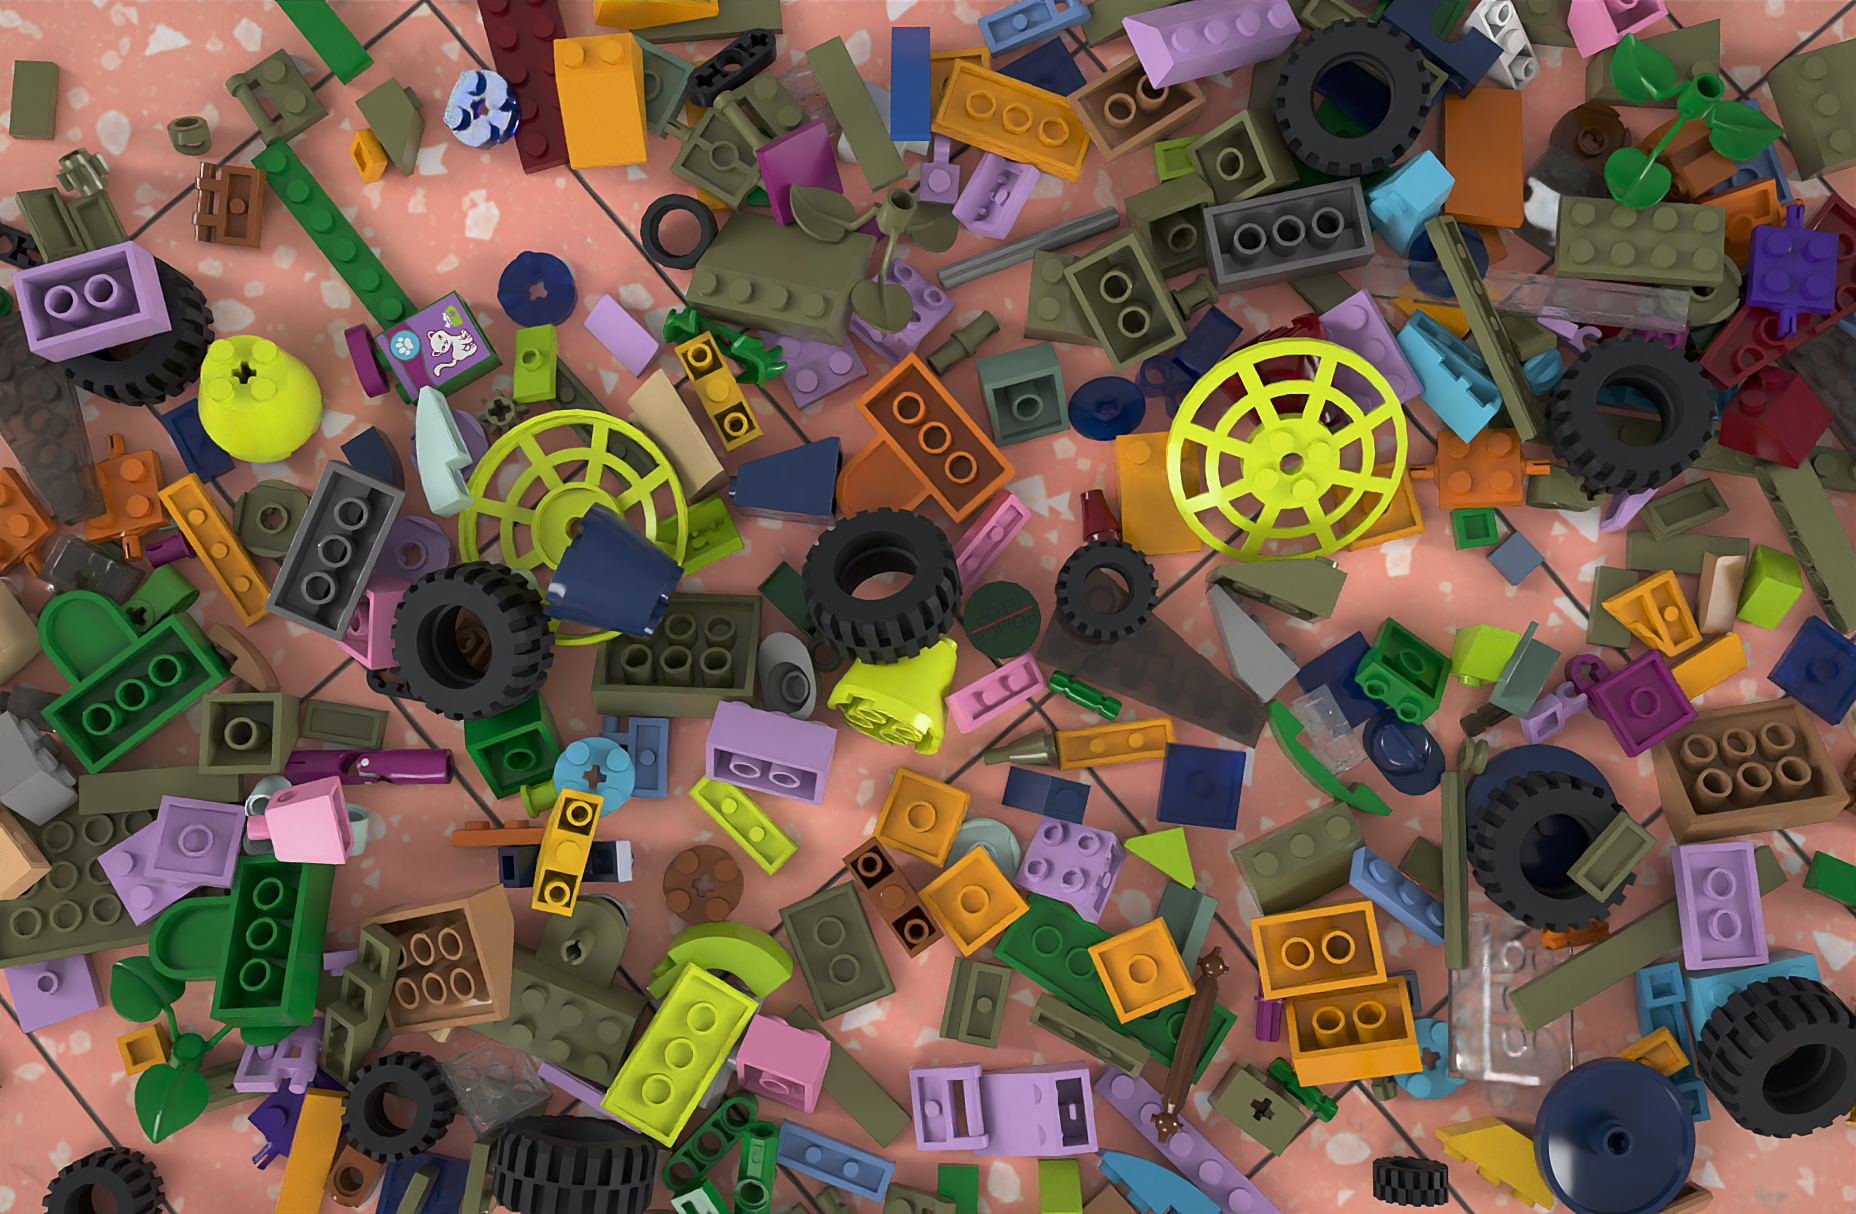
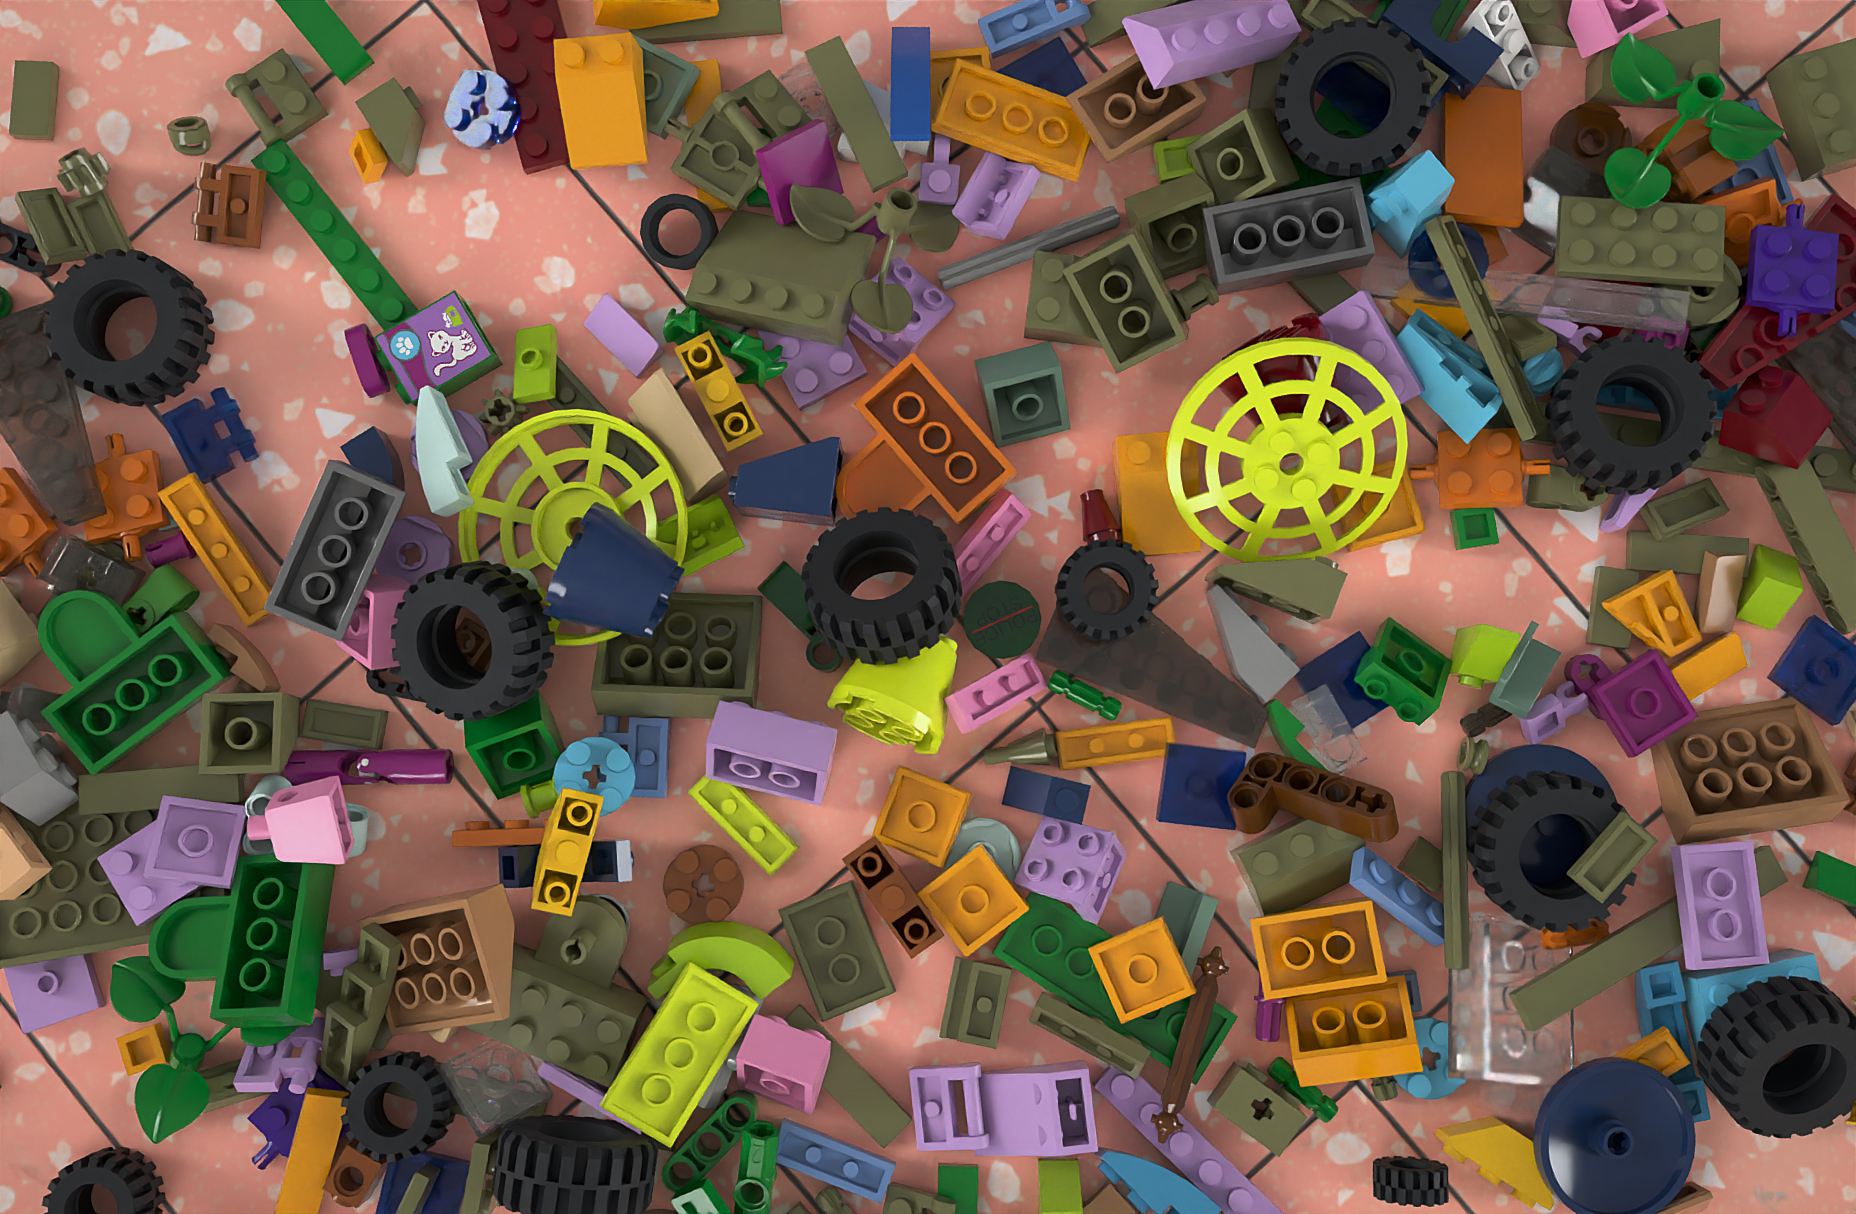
(91, 301): lavender brick -> none
(257, 399): neon yellow cone -> none
(263, 500): olive plate -> none
(529, 270): clear blue plate -> none
(751, 51): black beam -> none
(788, 676): light grey piece -> none
(963, 343): olive pin -> none
(1105, 397): clear blue dish -> none
(1164, 850): lime slope -> none
(1190, 360): clear blue piece -> none
(1313, 793): none -> reddish brown beam
(1403, 753): dark blue piece -> none
(1515, 558): sand blue tile -> none

